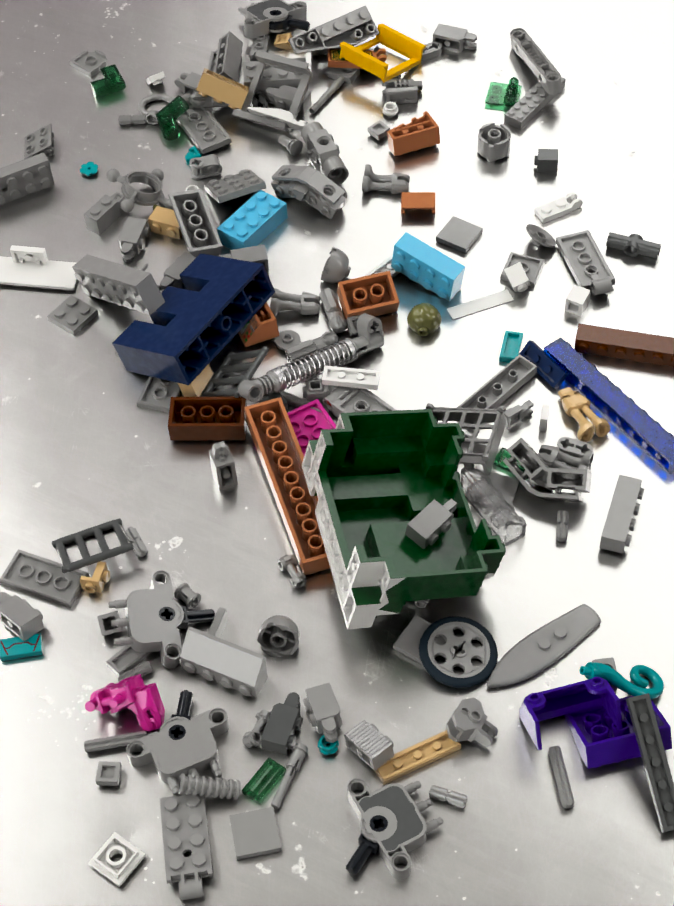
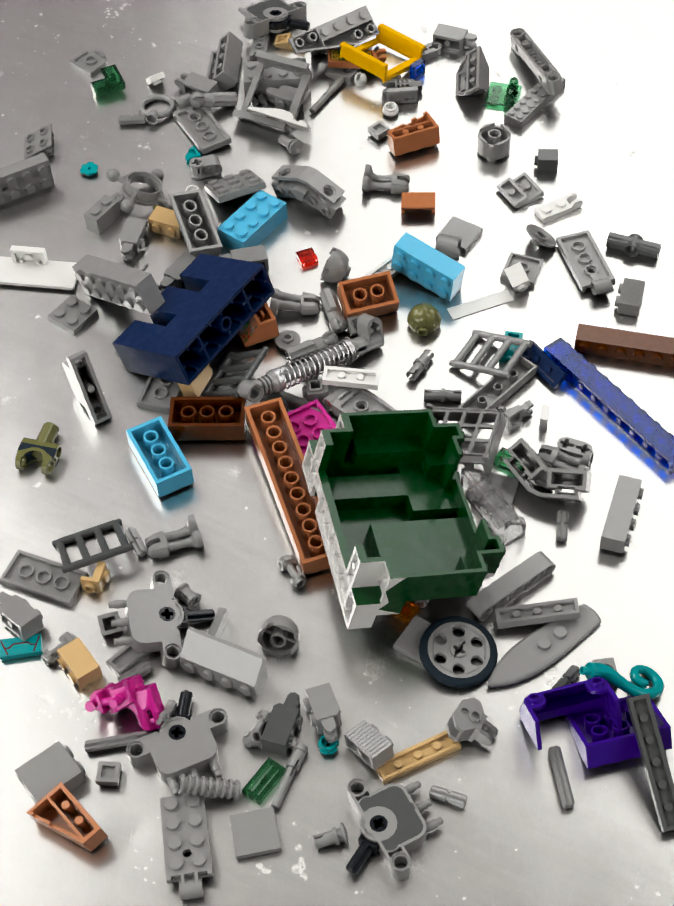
(40, 449): none -> olive connector
(49, 656): none -> light grey bar
(49, 769): none -> light grey brick
(68, 818): none -> nougat wedge
(79, 663): none -> tan brick
(86, 386): none -> light grey brick
(117, 871): white piece -> none
(160, 456): none -> medium azure brick
(161, 543): none -> light grey piece
(168, 116): clear green brick -> none
(168, 710): none -> light grey hand
(222, 89): tan slope -> none
(223, 466): light grey hinge -> none
(306, 257): none -> clear red tile
(324, 152): light grey brick -> none
(331, 837): none -> light grey pin
(360, 79): none -> white hinge
(407, 613): none -> clear orange plate
(417, 68): none -> clear blue plate
(419, 364): none -> light grey pin
(431, 522): light grey hinge -> none
(442, 395): none -> light grey pin
(448, 245): none -> light grey brick
(472, 74): none -> light grey wedge
(491, 338): none -> light grey bar
(511, 585): none -> light grey beam
(520, 190): none -> light grey slope
(537, 613): none -> light grey plate
(568, 677): none -> dark grey piece
(577, 300): white brick -> none
(577, 405): tan piece -> none
(630, 297): none -> light grey brick

